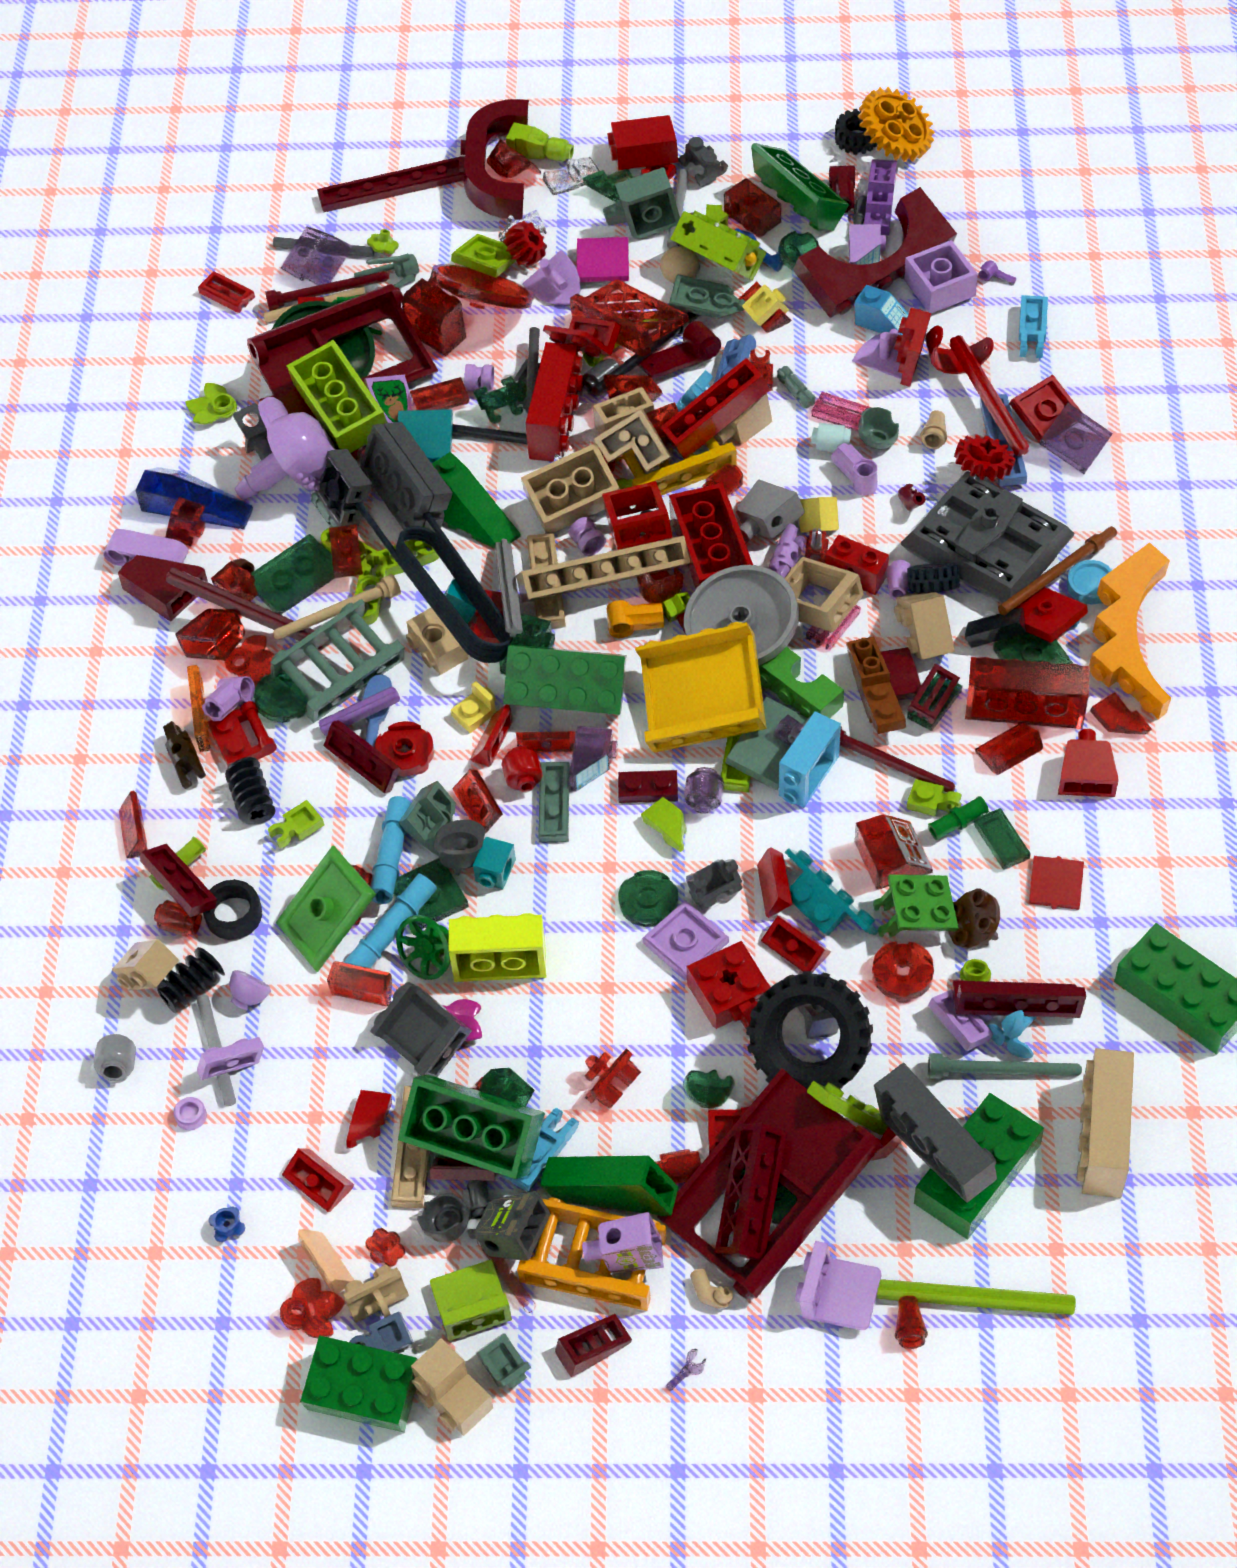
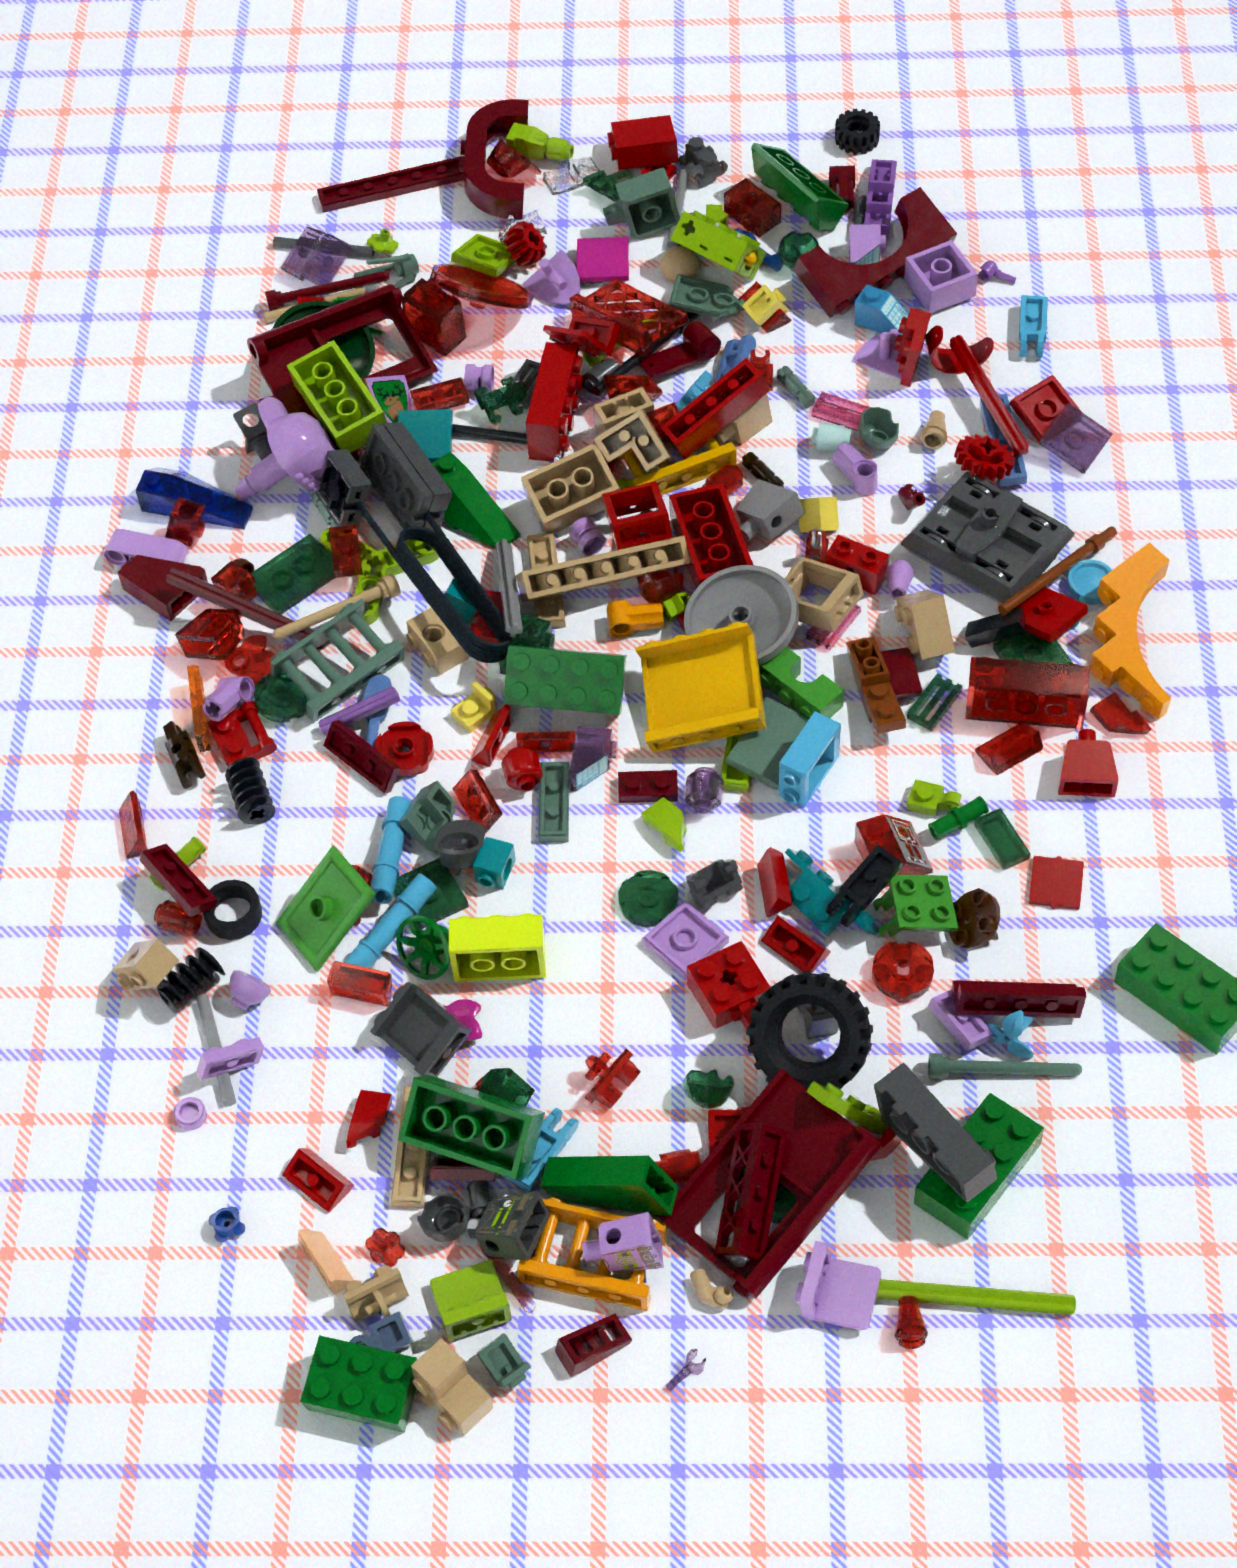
(114, 1057): light grey head -> none
(213, 405): lime plate -> none
(222, 293): red tile -> none
(298, 822): lime plate -> none
(315, 1306): clear red plate -> none
(532, 368): dark grey bar -> none
(760, 469): none -> dark brown axle
(787, 551): lavender hinge -> none
(789, 729): clear purple piece -> none
(865, 884): none -> black hinge
(894, 762): dark red piece -> none
(896, 124): light orange gear -> none
(923, 710): dark red tile -> none
(933, 577): black wheel -> none
(975, 971): lime plate -> none
(1106, 1123): tan brick -> none

